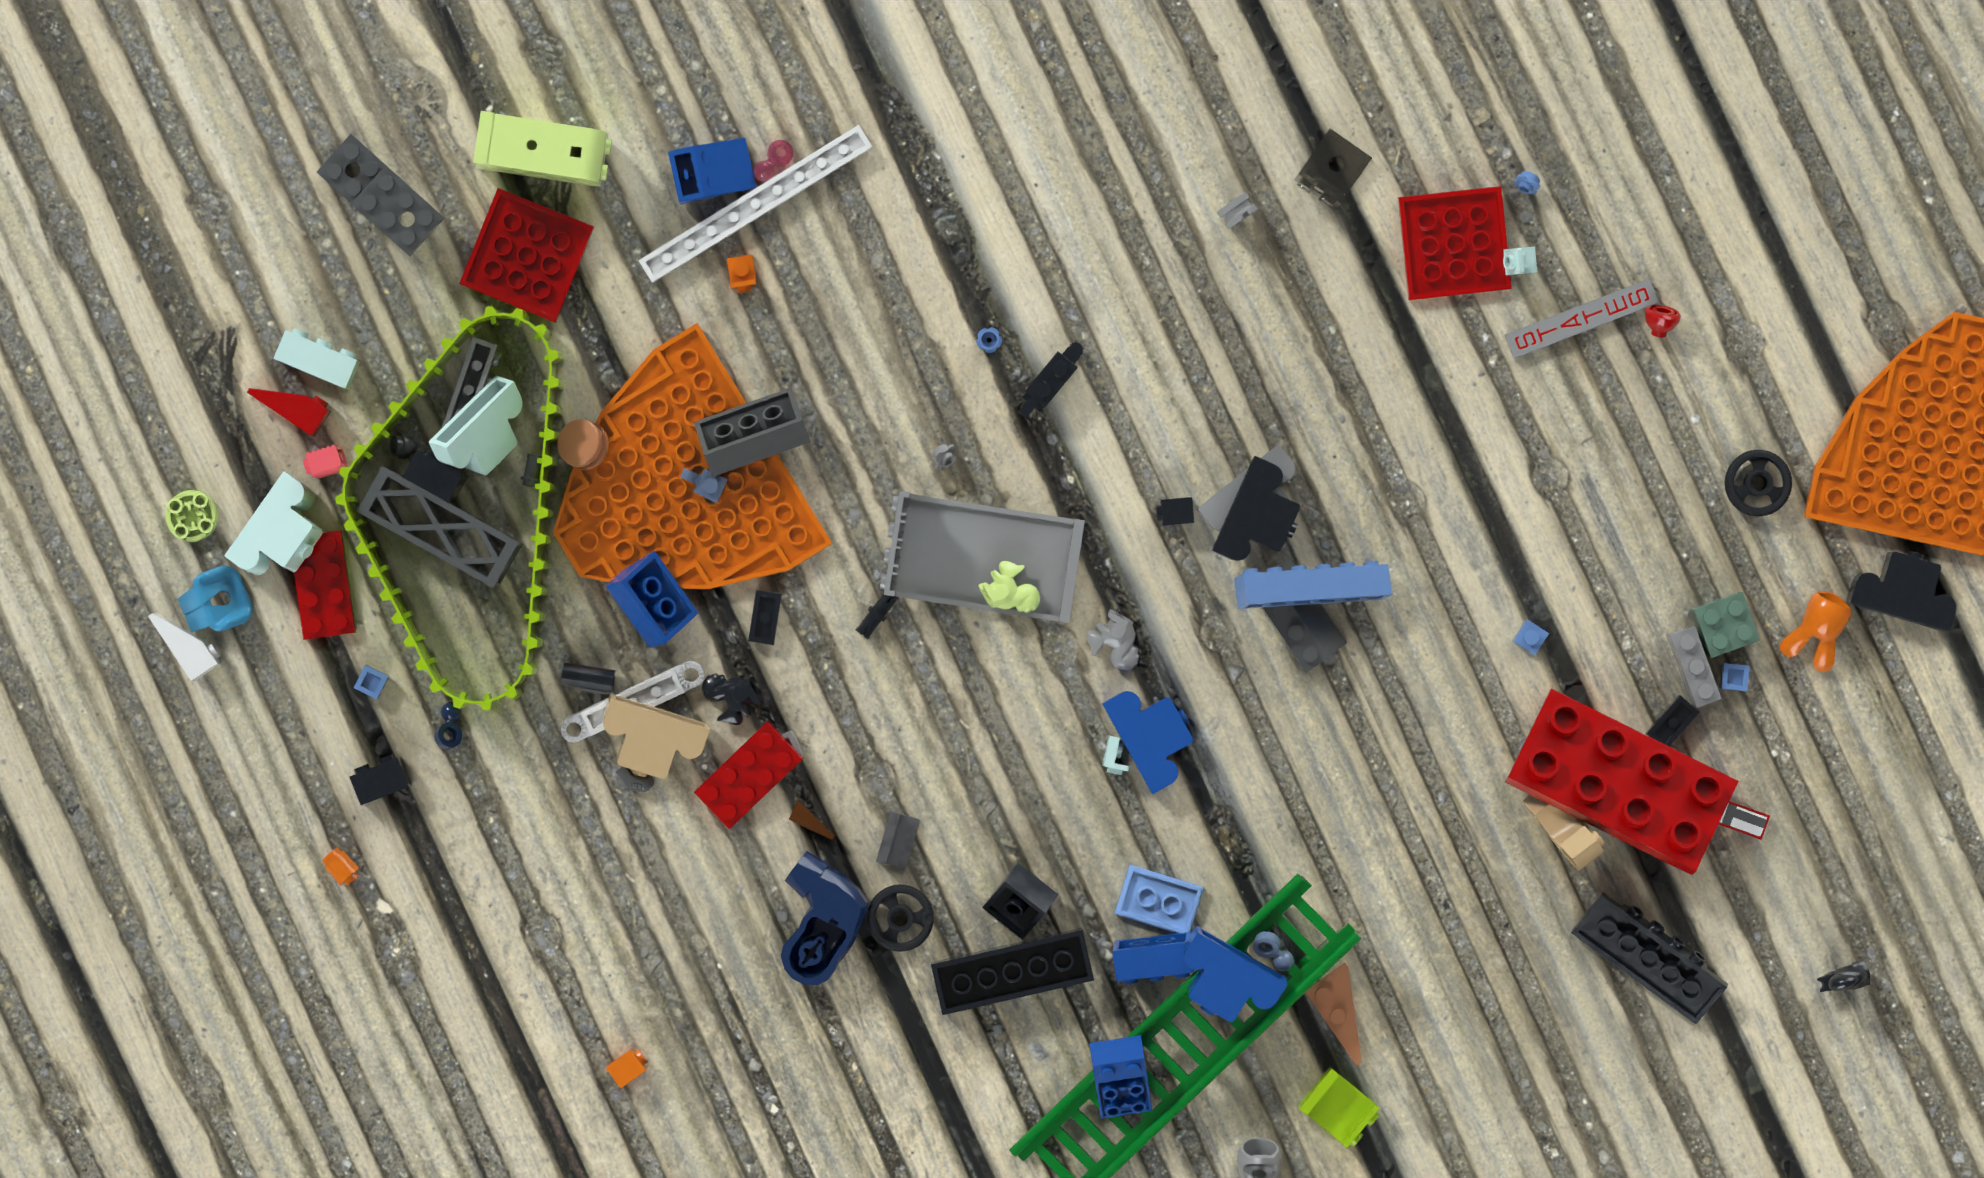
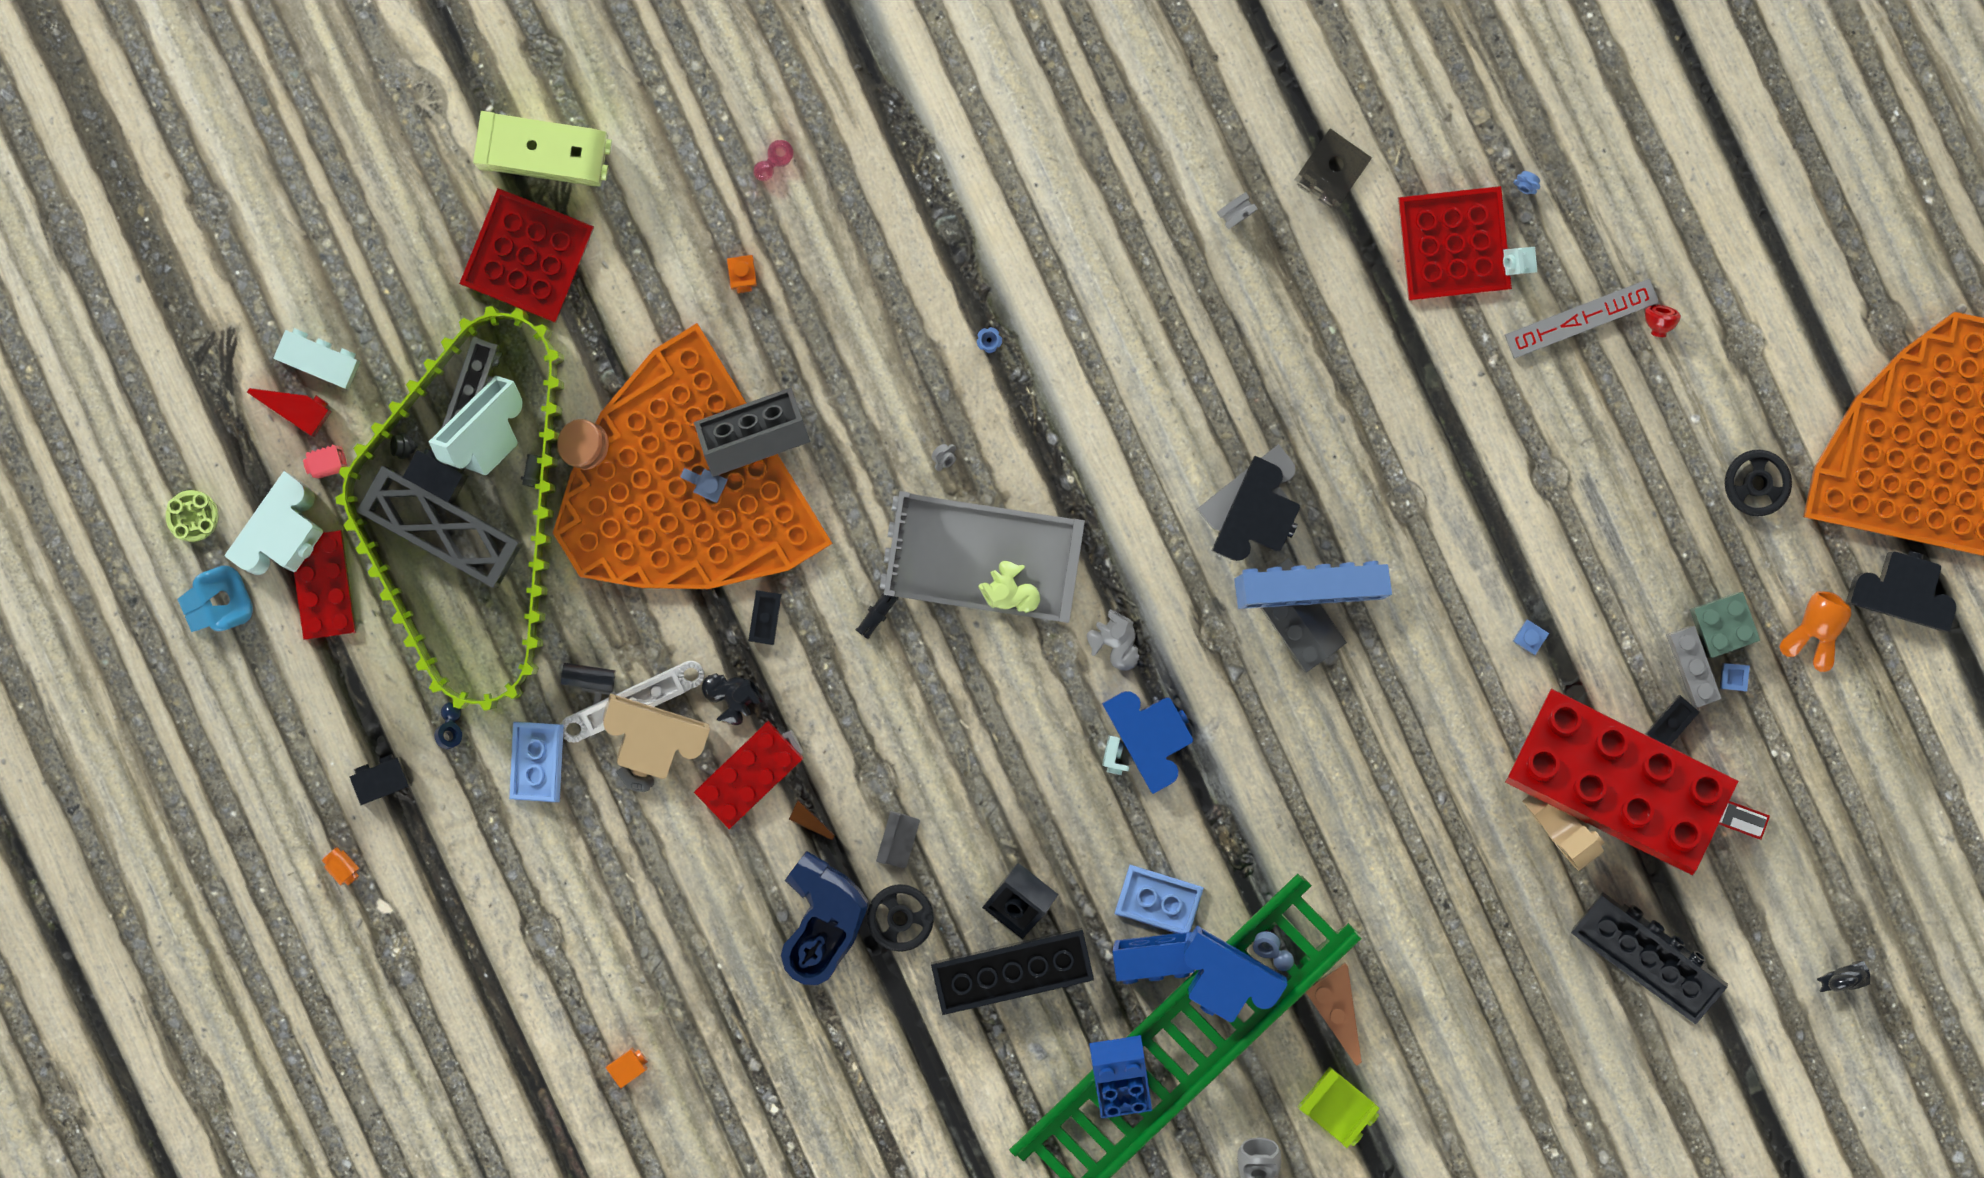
(190, 651): white slope -> none
(371, 681): medium blue plate -> none
(380, 195): dark grey bracket -> none
(536, 761): none -> light blue tile
(652, 600): blue slope -> none
(711, 170): blue slope -> none
(755, 204): white plate -> none
(1051, 379): black hinge -> none
(1175, 511): black brick -> none

